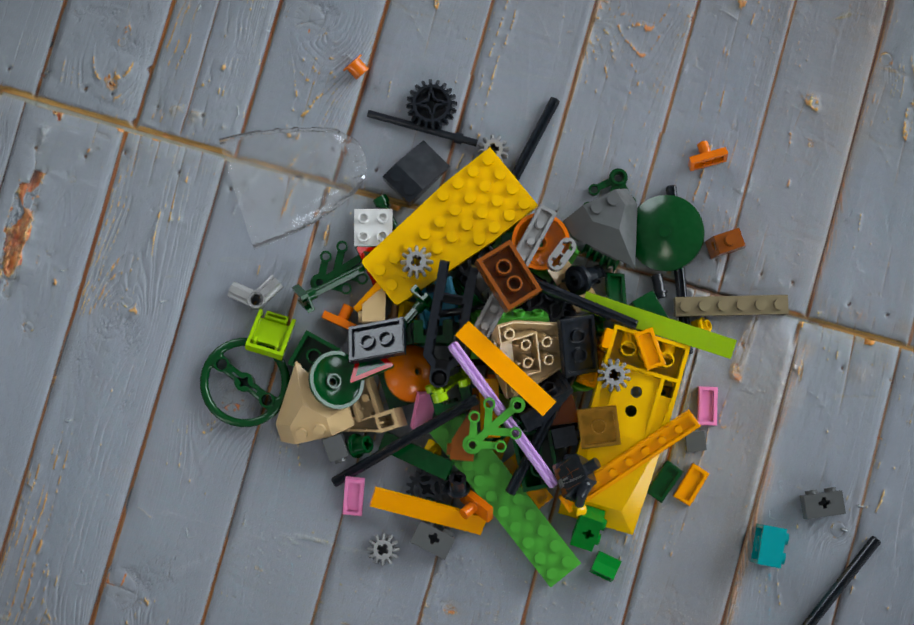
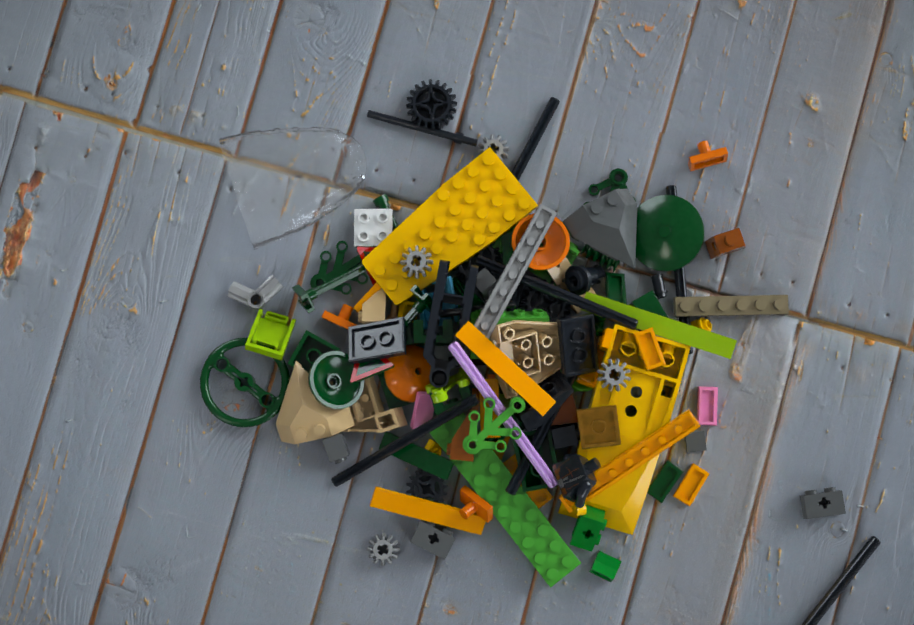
(353, 496): bright pink tile -> none
(356, 67): orange piece -> none
(358, 445): dark green piece -> none
(415, 173): black slope -> none
(457, 485): black piece -> none
(508, 276): dark orange brick -> none
(557, 252): light grey beam -> none
(769, 545): teal brick -> none

